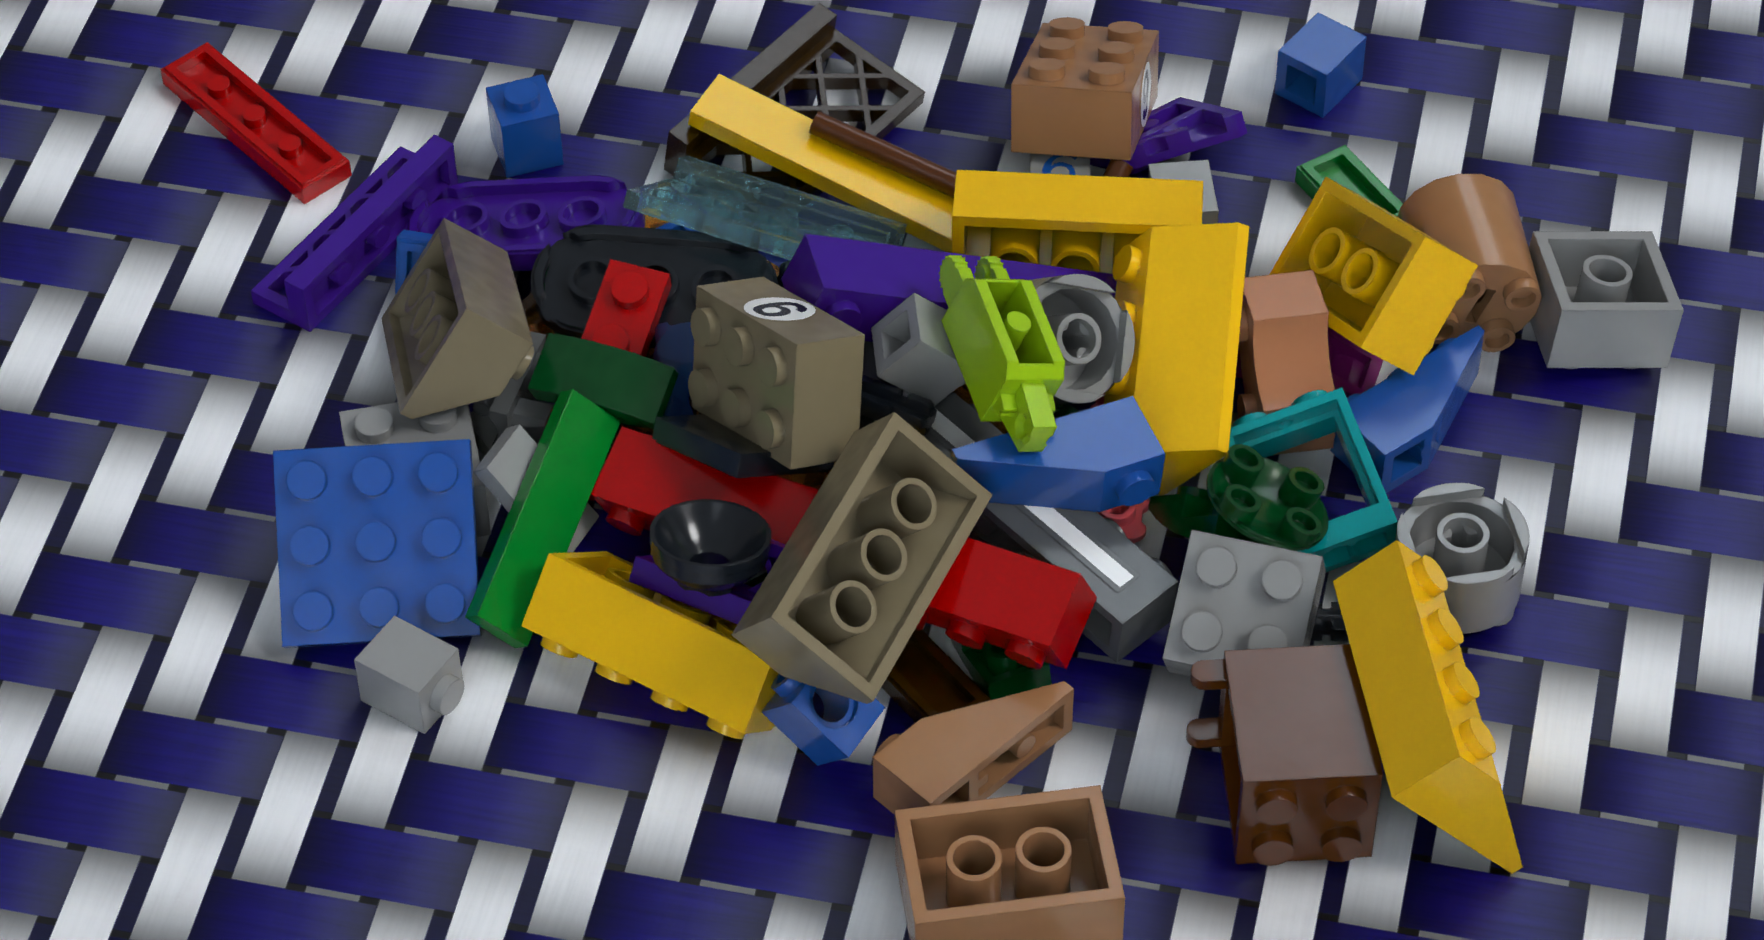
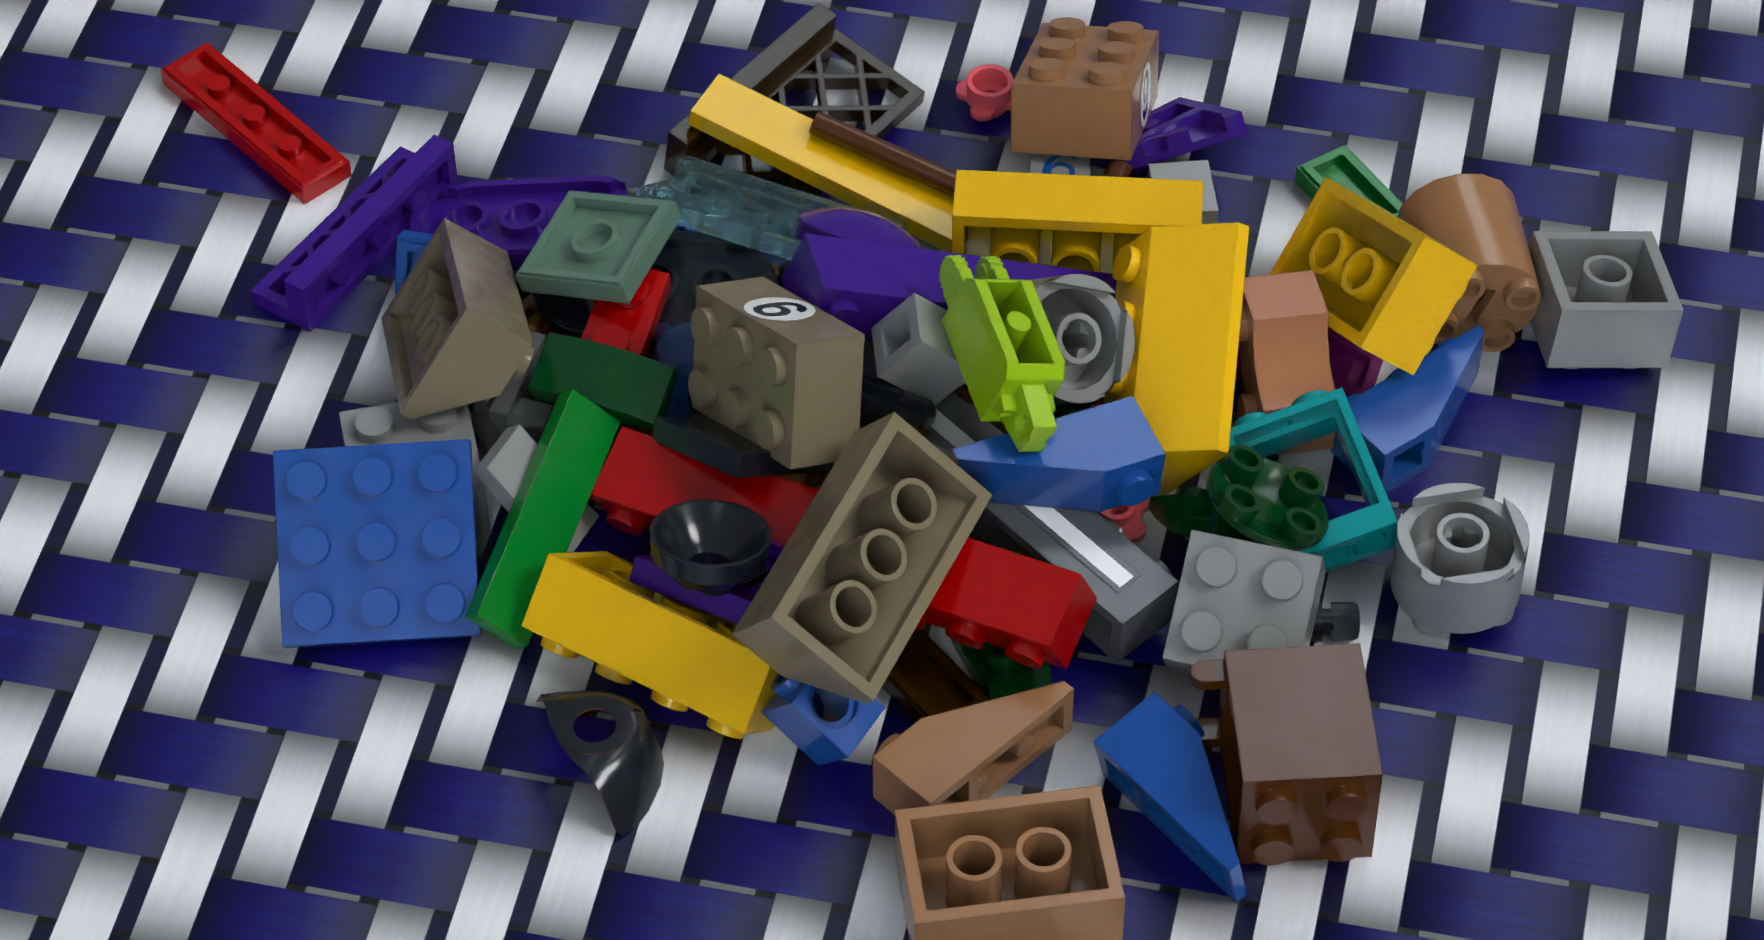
(410, 675): light grey brick -> none
(524, 125): blue brick -> none
(598, 246): none -> sand green tile
(622, 767): none -> black piece
(854, 225): none -> dark purple dish
(986, 91): none -> coral plate
(1164, 771): none -> blue slope
(1320, 64): blue brick -> none
(1425, 699): yellow slope -> none

